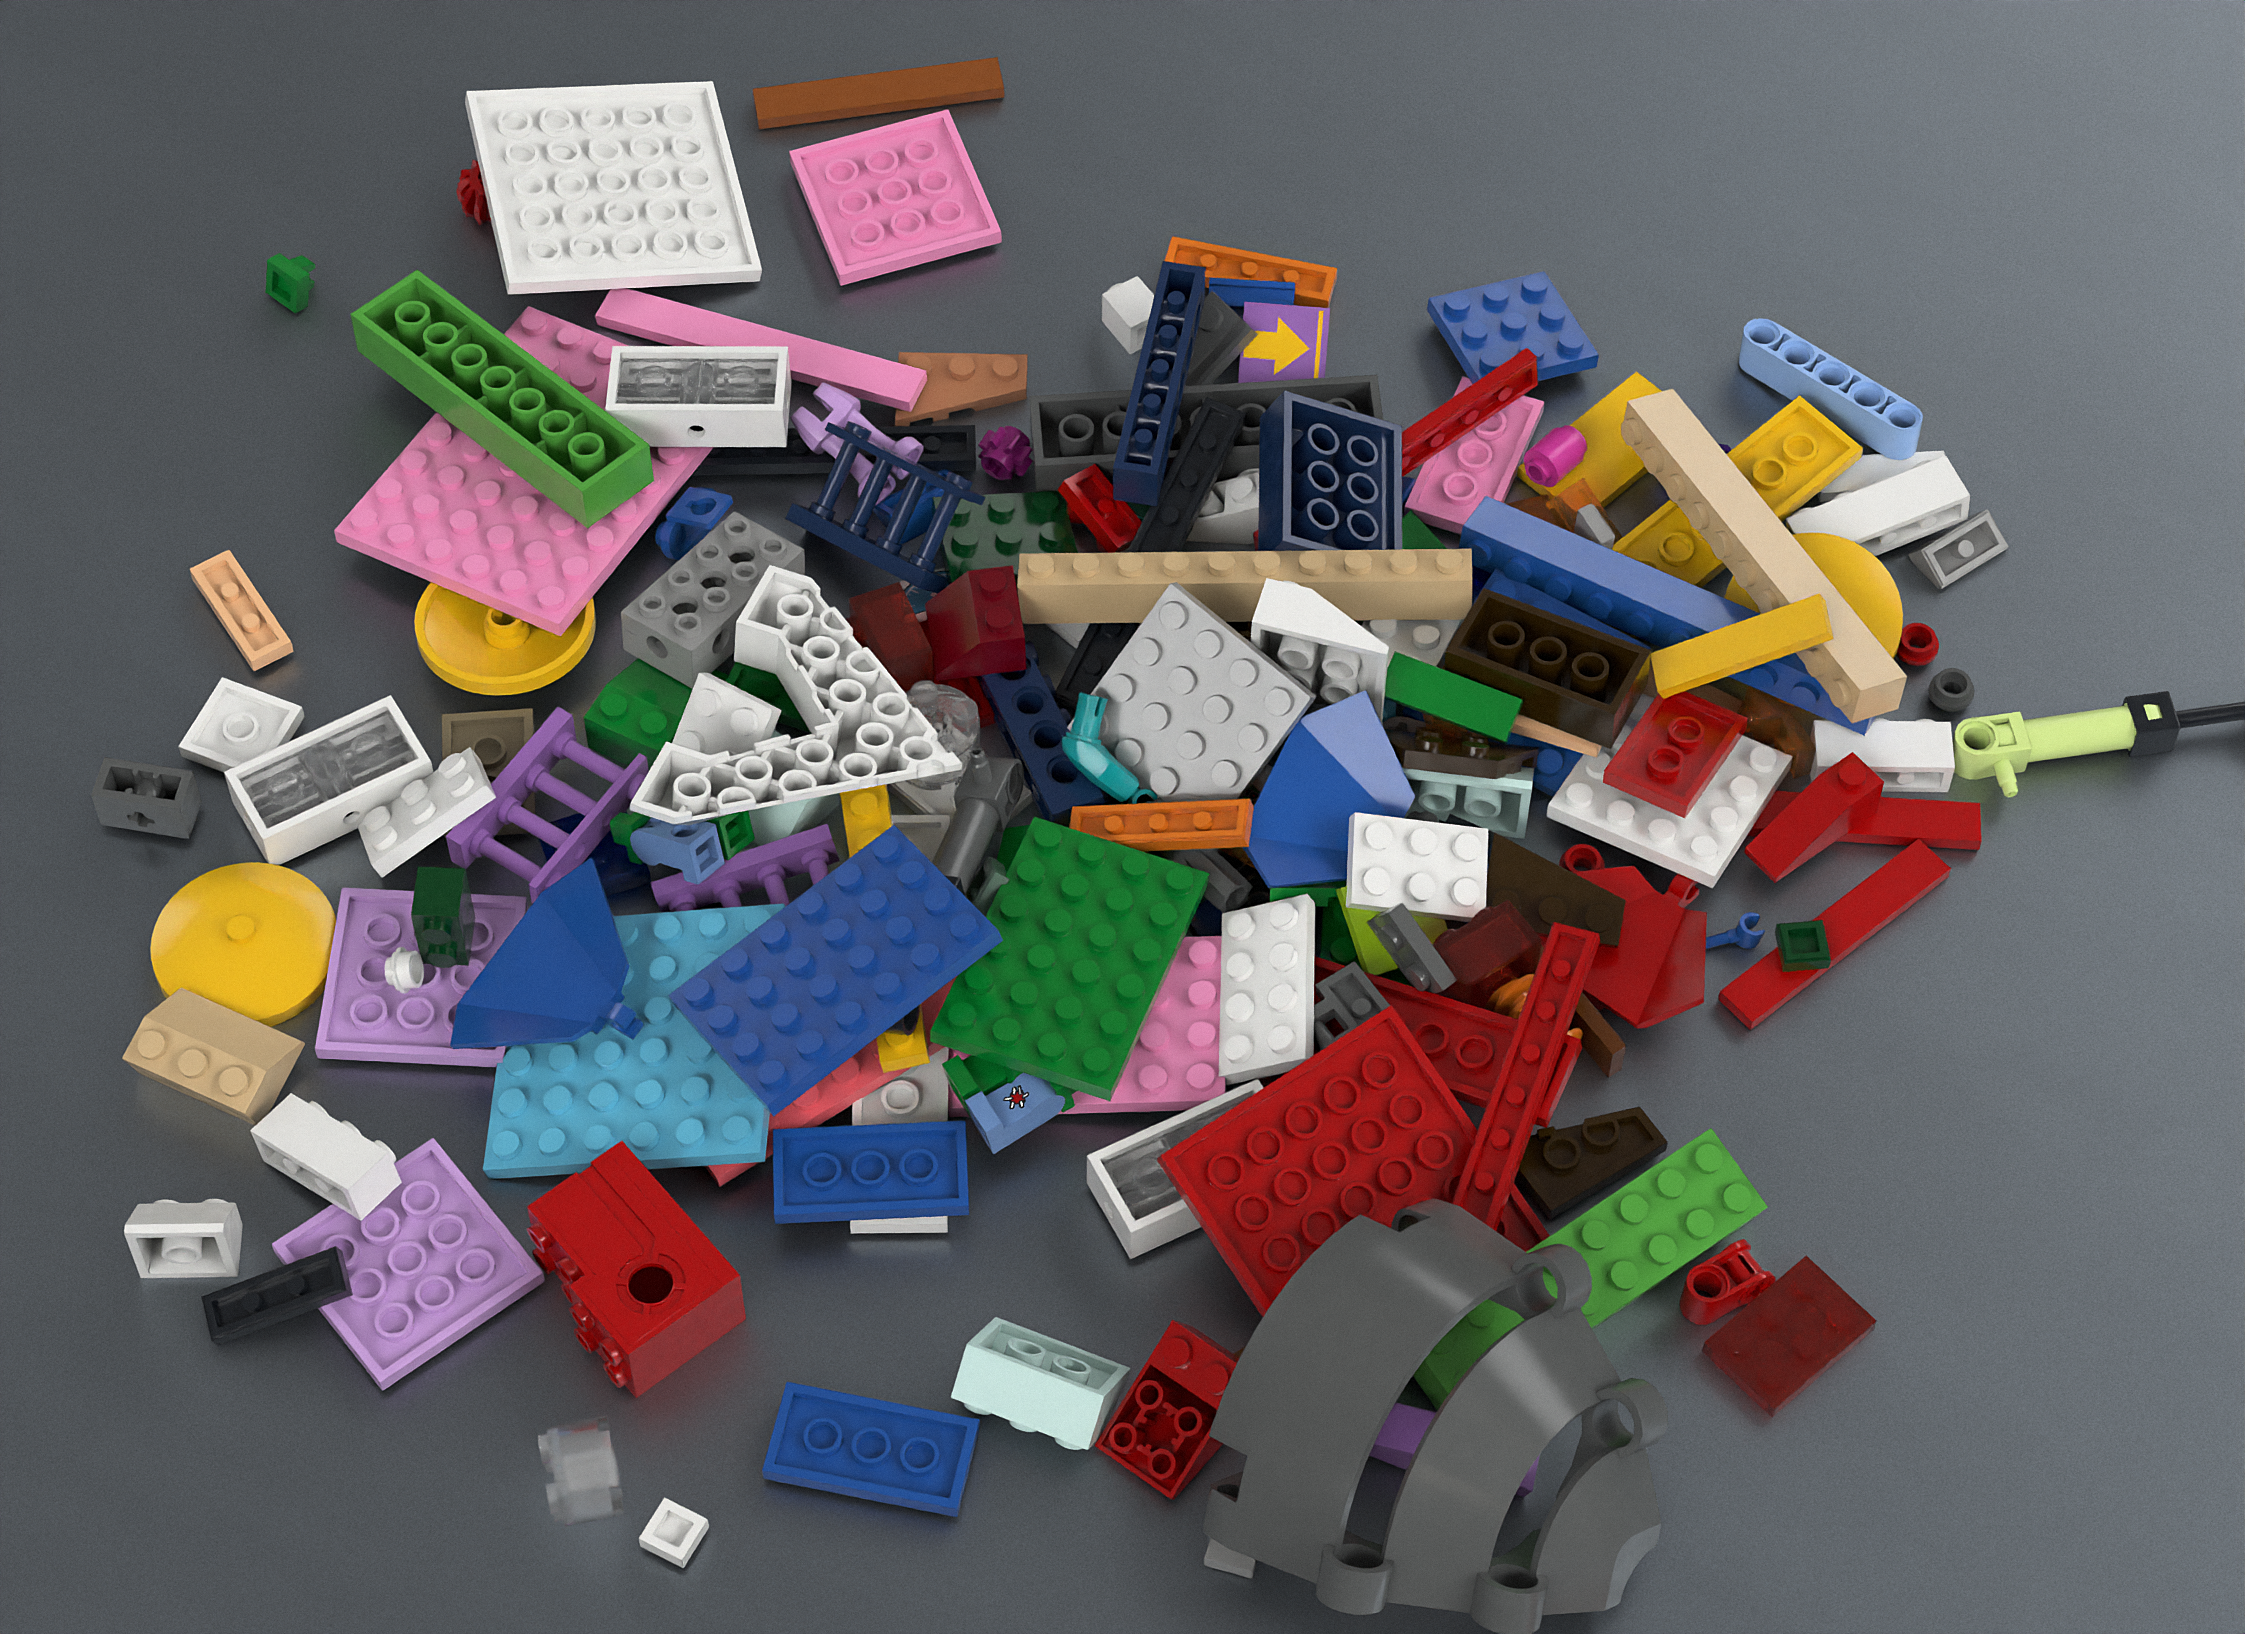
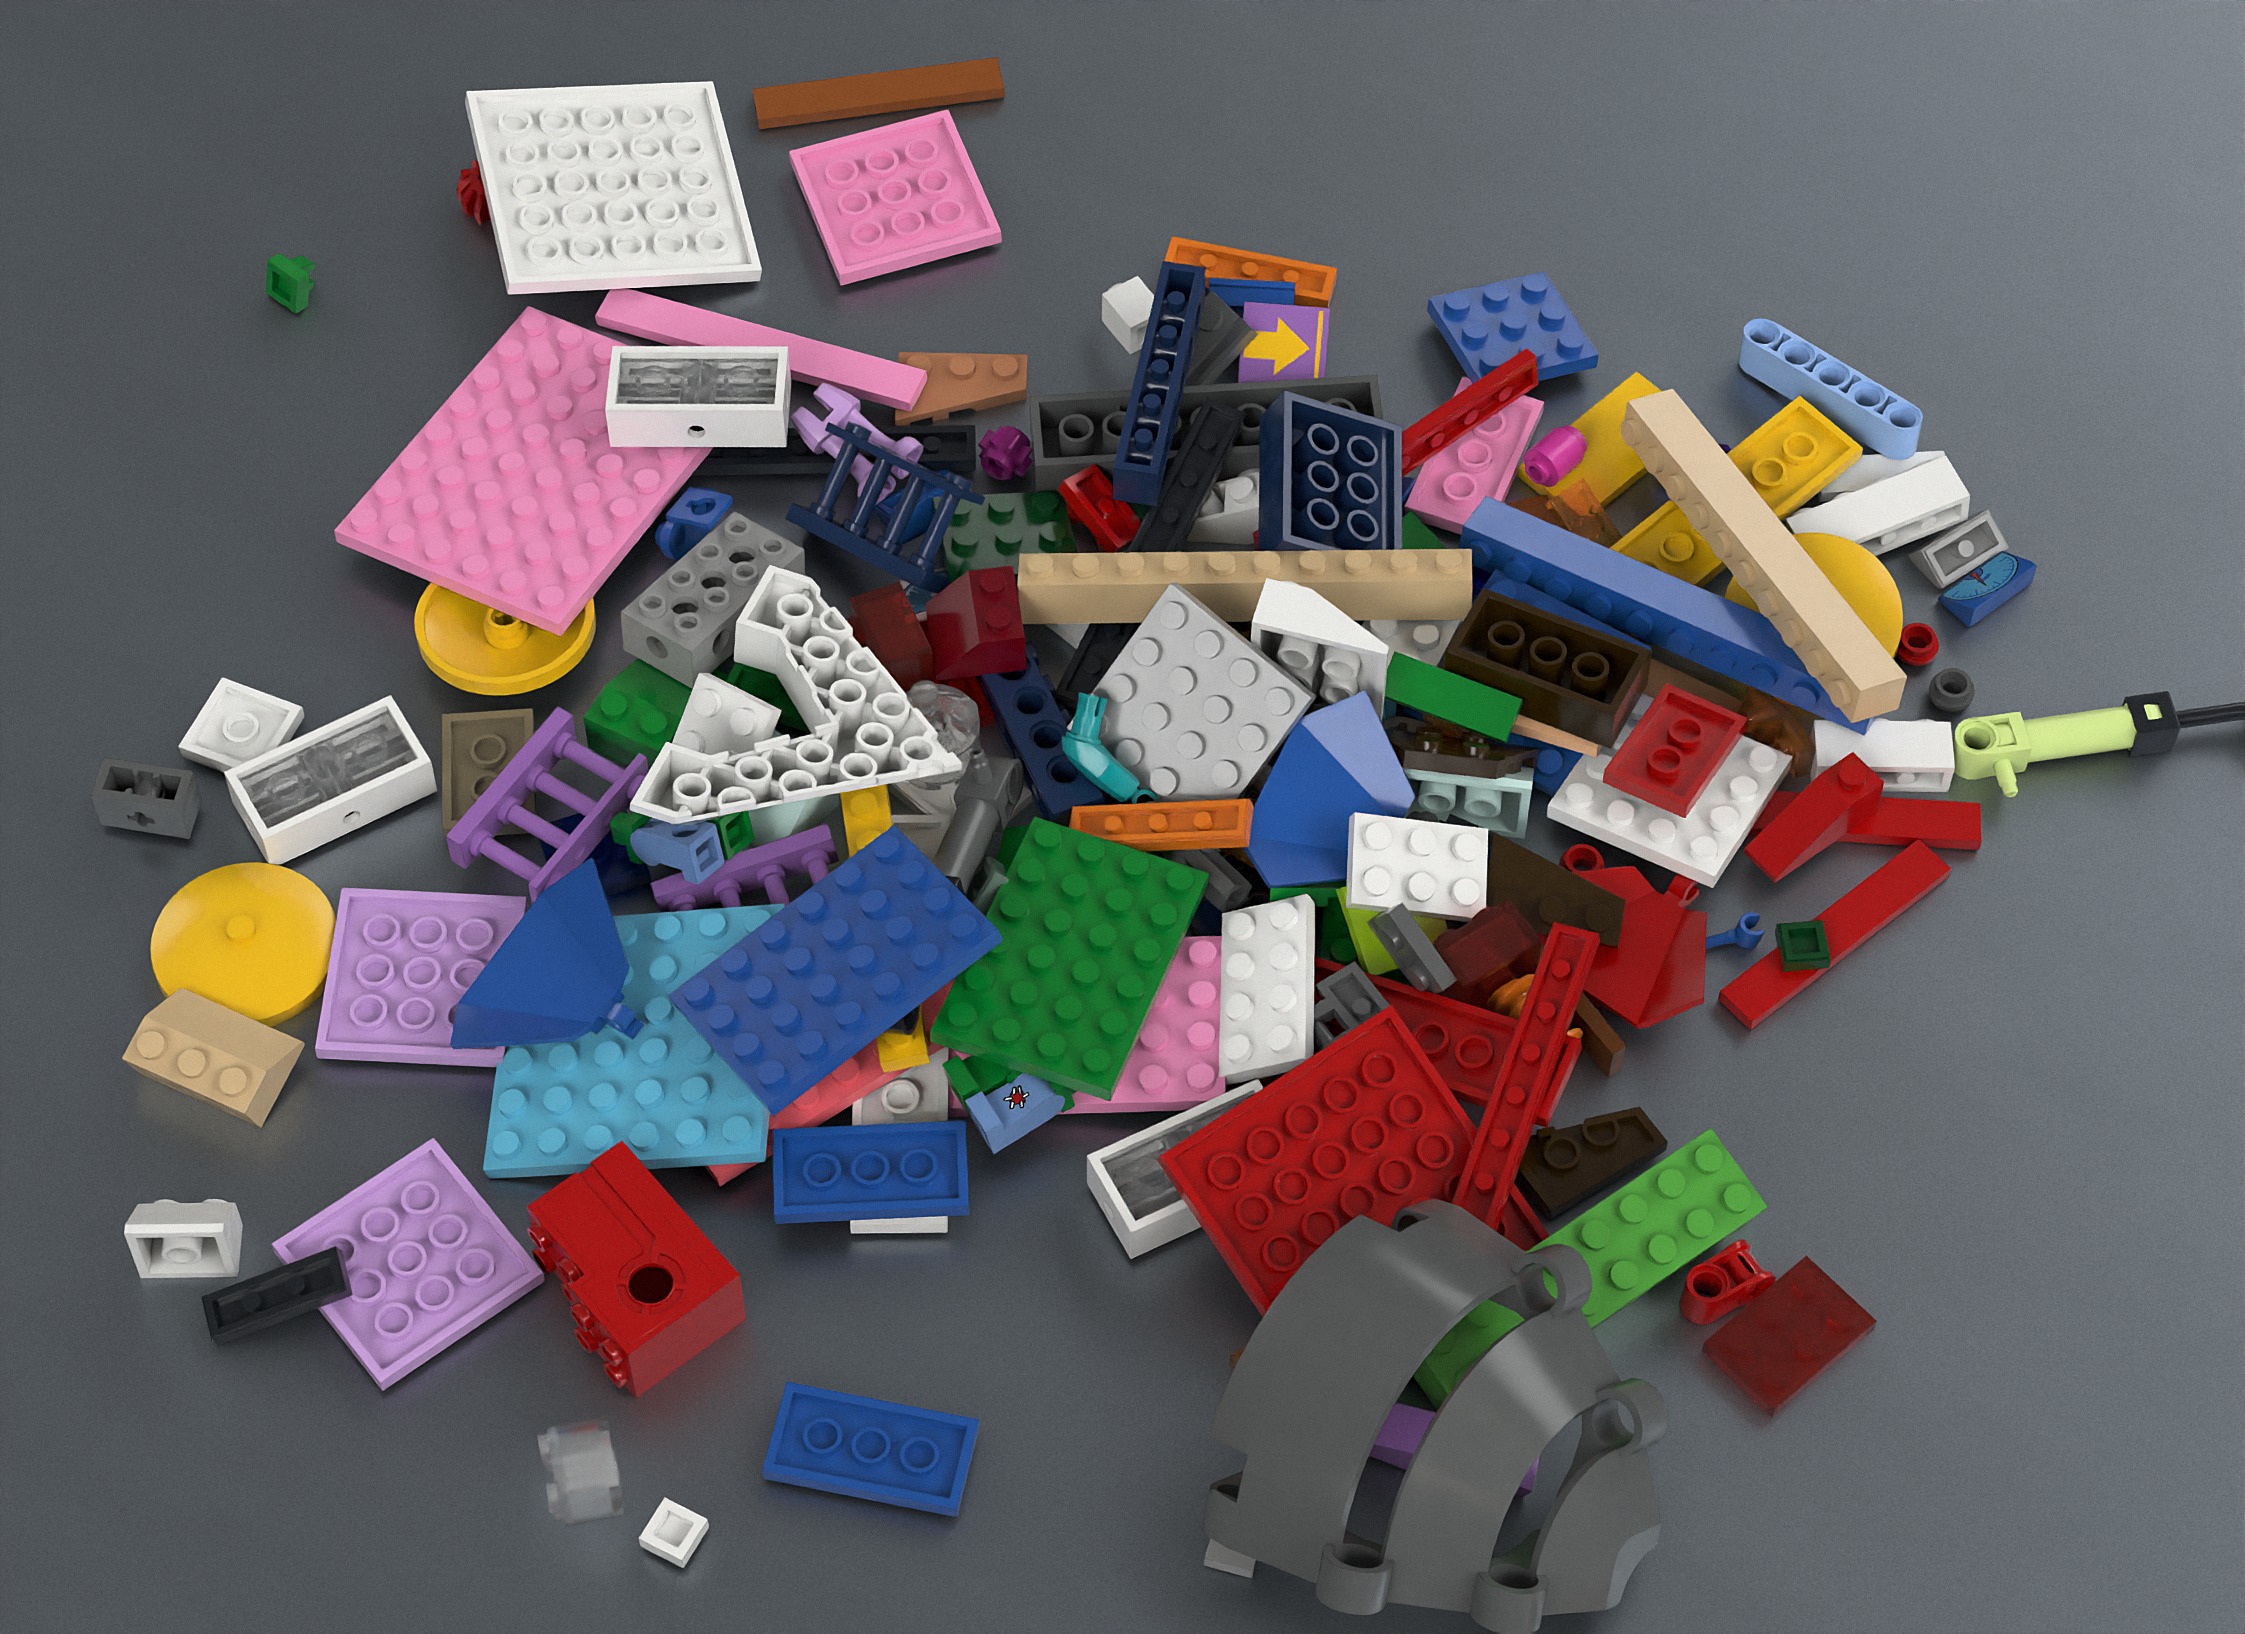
(241, 610): light nougat plate -> none
(327, 1155): white brick -> none
(404, 970): white plate -> none
(425, 811): white plate -> none
(443, 916): dark green brick -> none
(503, 398): bright green brick -> none
(1039, 1383): light aqua slope -> none
(1170, 1410): red slope -> none
(1593, 526): light grey tile -> none
(1741, 646): yellow tile -> none
(1988, 587): none -> slope

